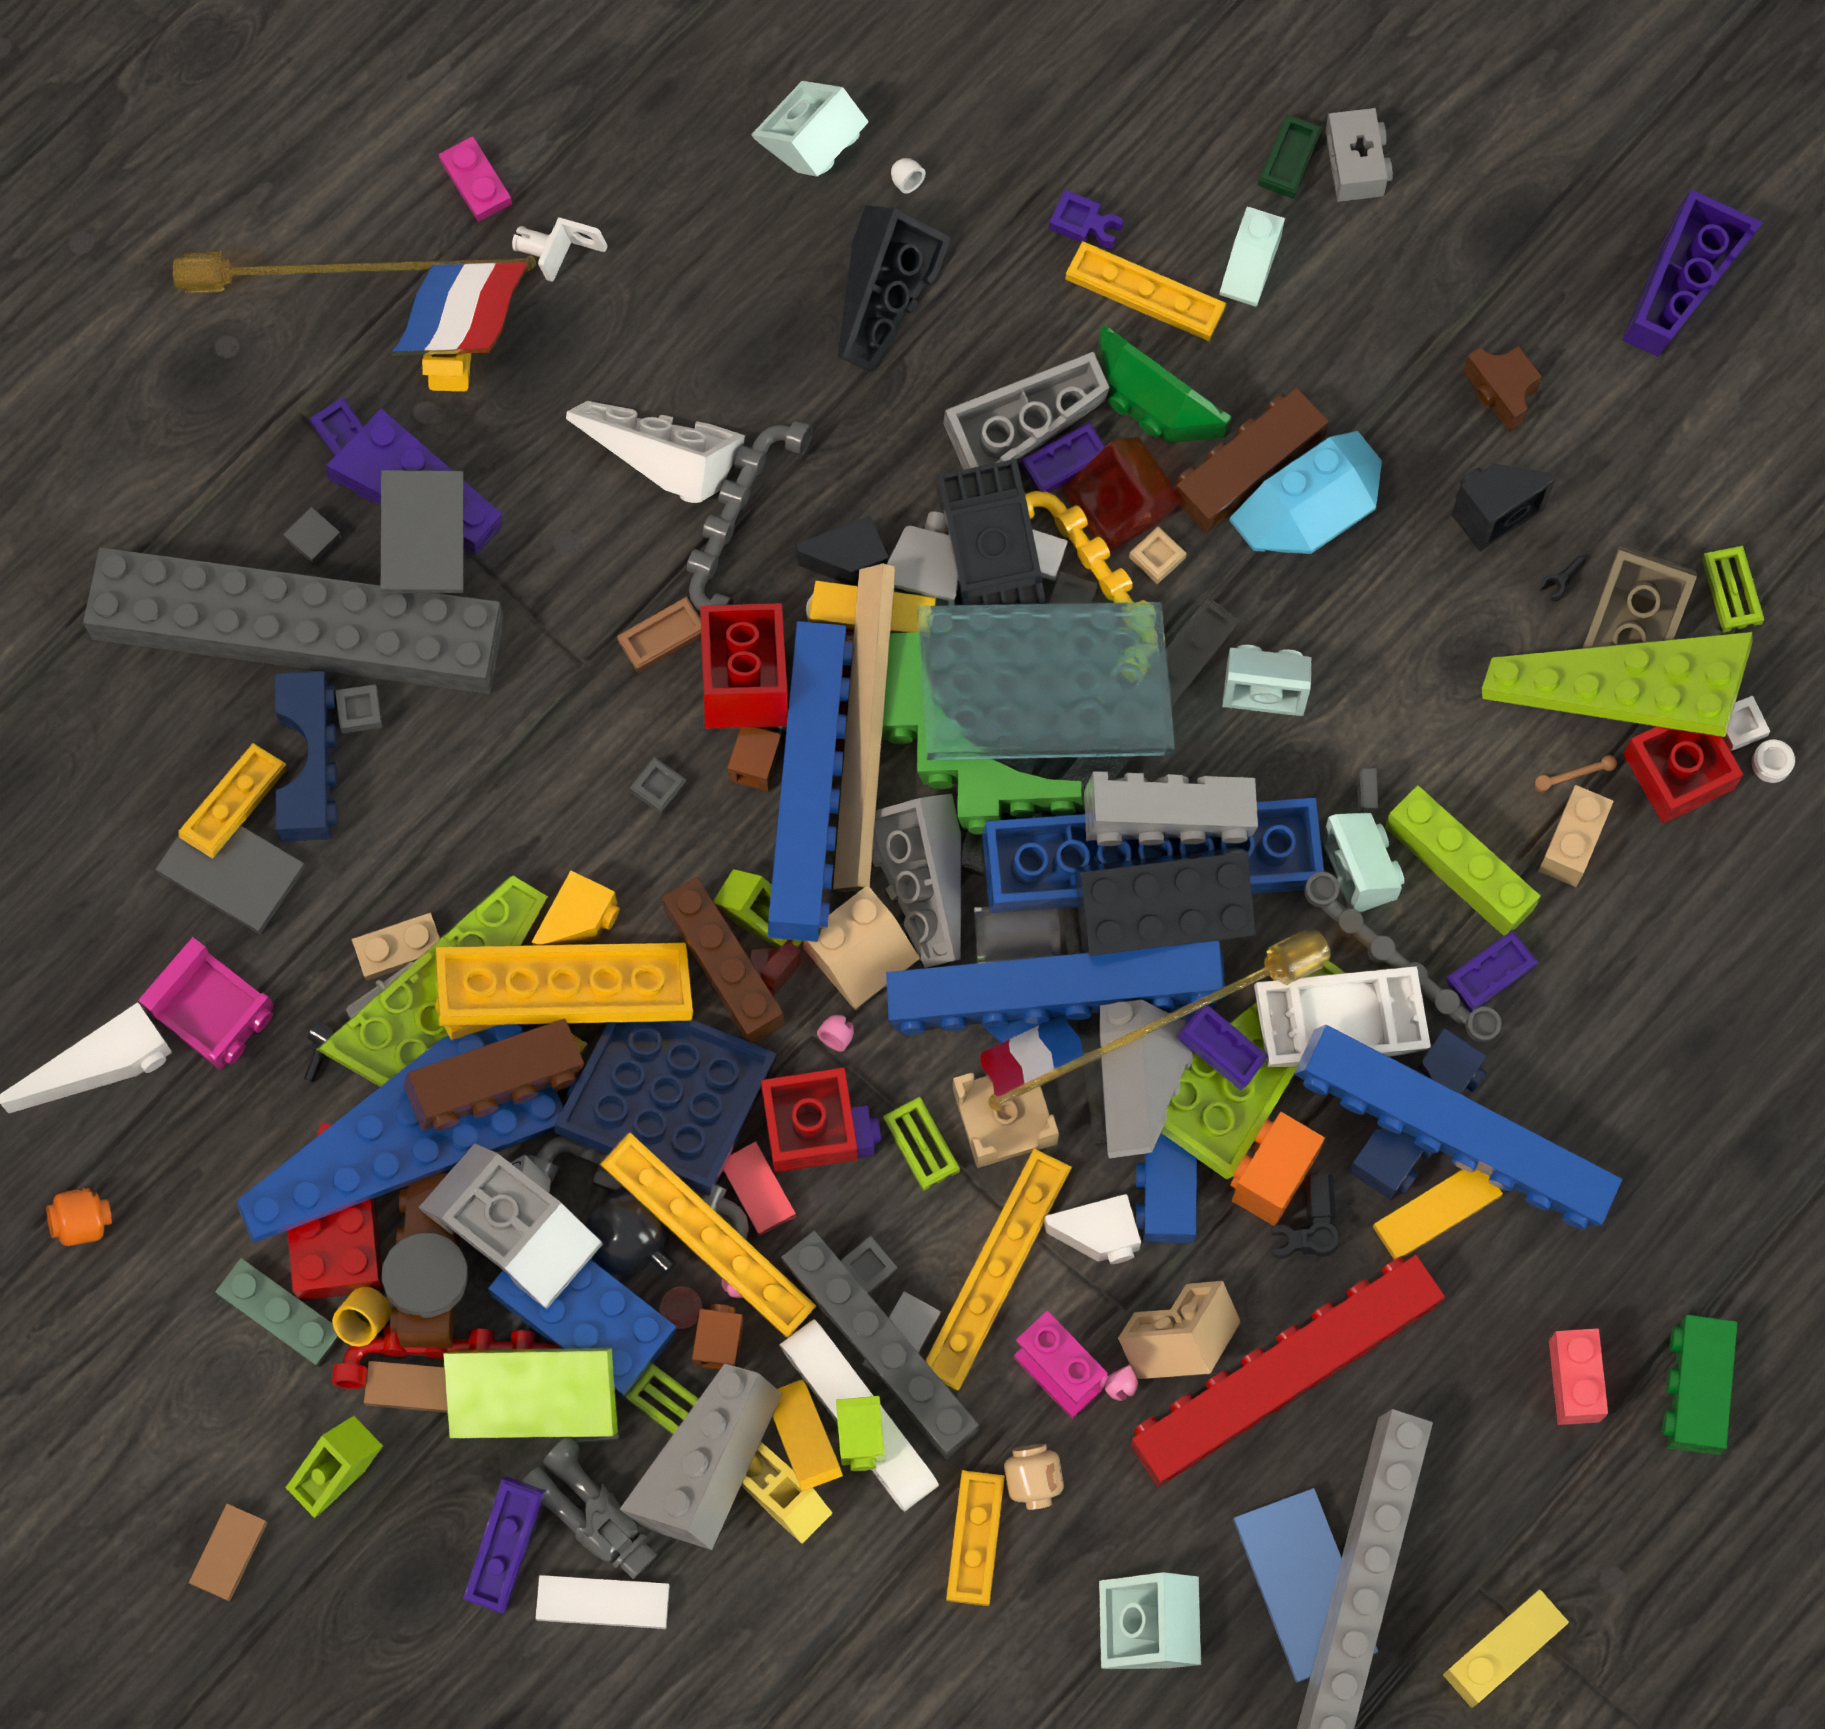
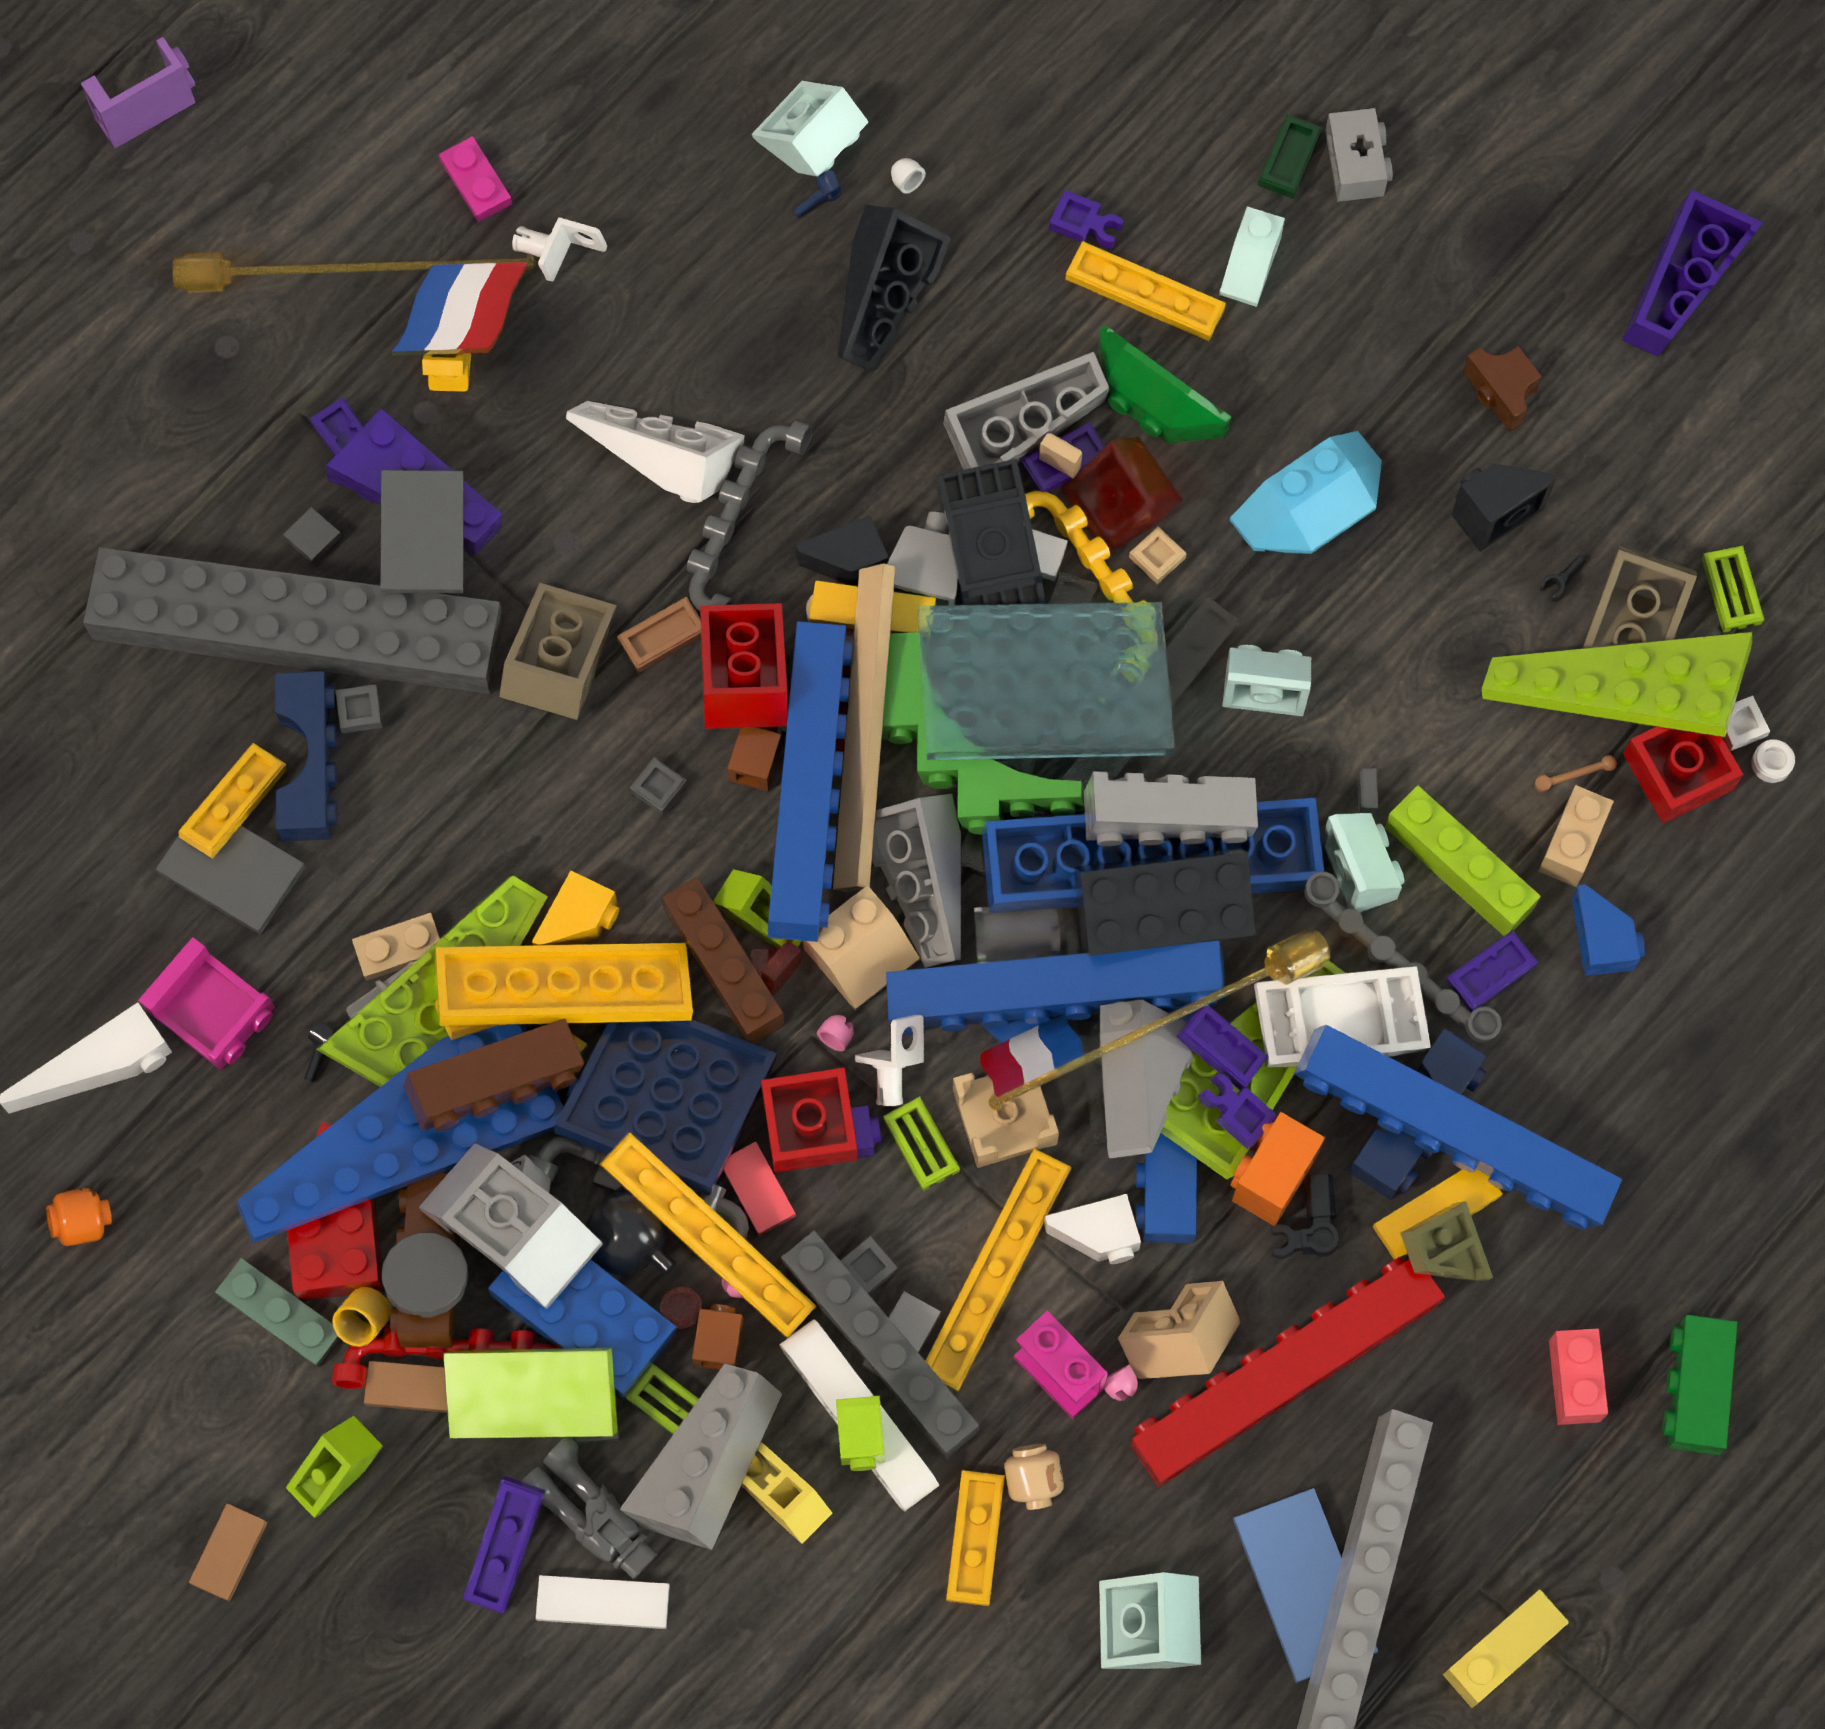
(144, 103): none -> medium lavender panel
(557, 651): none -> dark tan slope
(804, 1437): yellow tile -> none
(828, 191): none -> dark blue hand
(890, 1063): none -> white bracket
(1060, 455): none -> tan tile
(1241, 1112): none -> dark purple plate
(1248, 460): reddish brown brick -> none
(1447, 1245): none -> olive wing
(1605, 934): none -> blue slope

